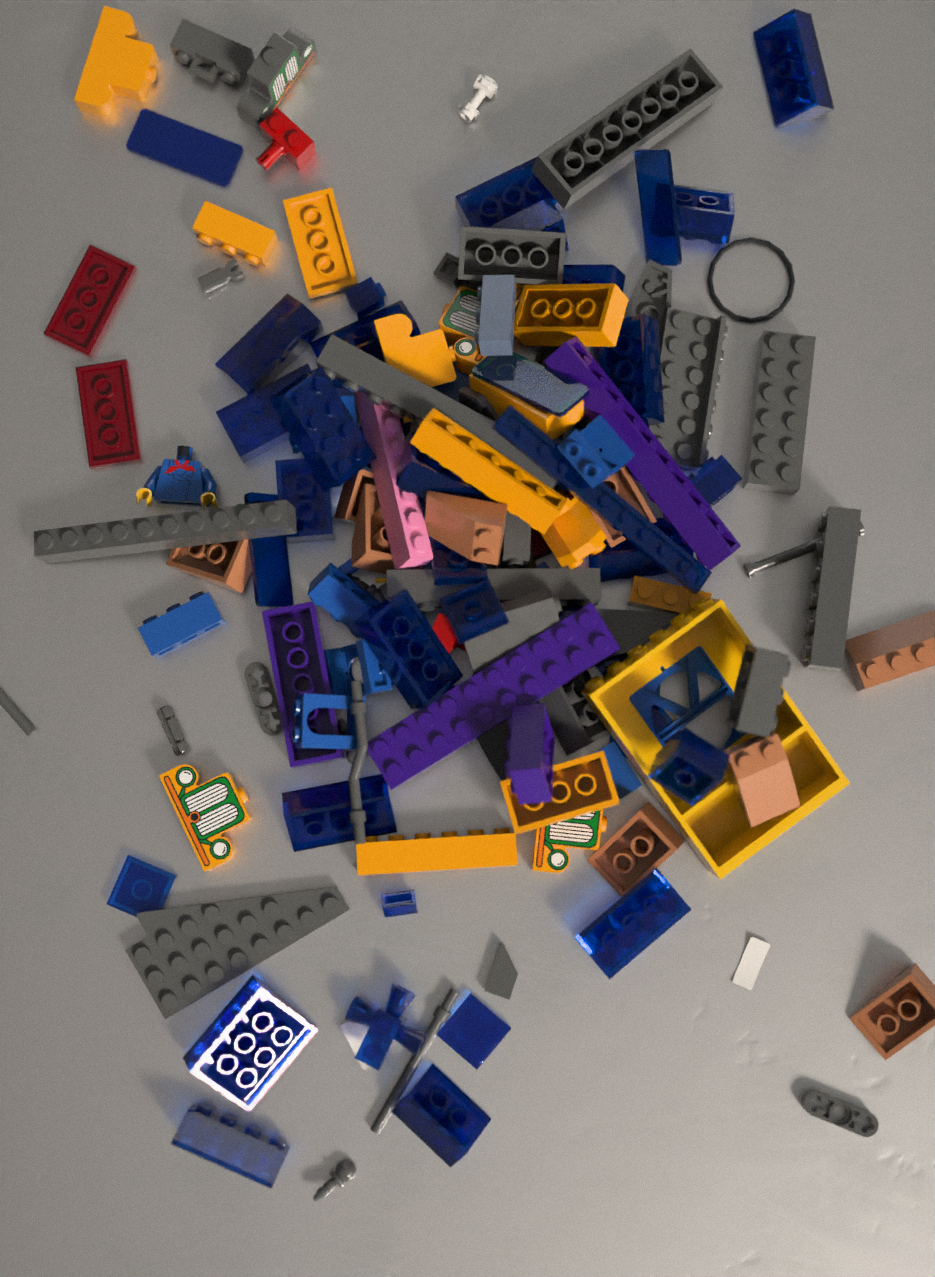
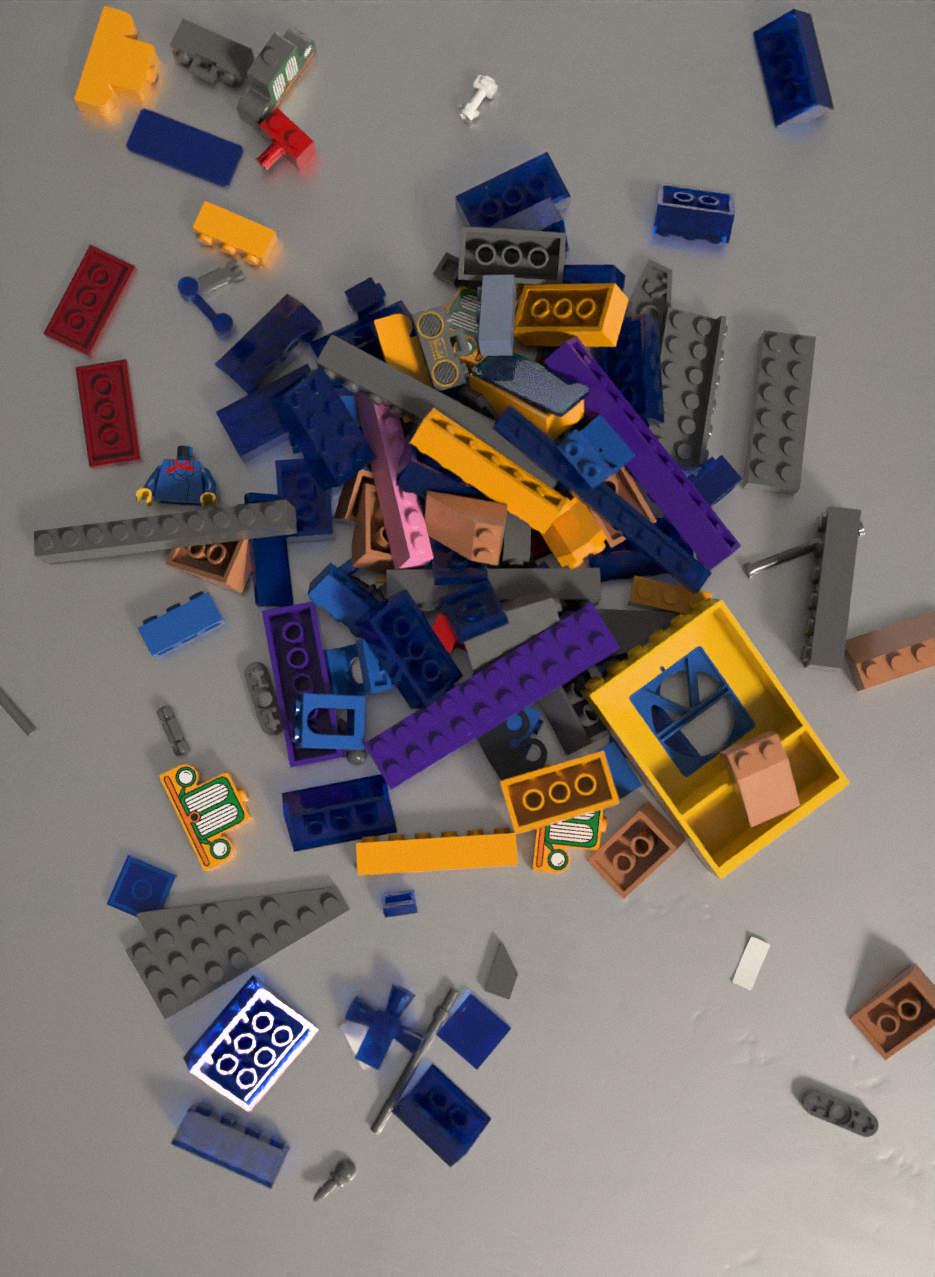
(189, 291): none -> clear blue bar
(320, 243): light orange plate -> none
(359, 709): dark grey bar -> none
(435, 344): none -> dark grey piece
(530, 754): dark purple brick -> none
(629, 124): dark grey brick -> none
(632, 923): clear blue slope -> none
(658, 206): clear blue piece -> none
(689, 766): clear blue brick -> none
(758, 690): dark grey brick -> none
(761, 242): black piece -> none

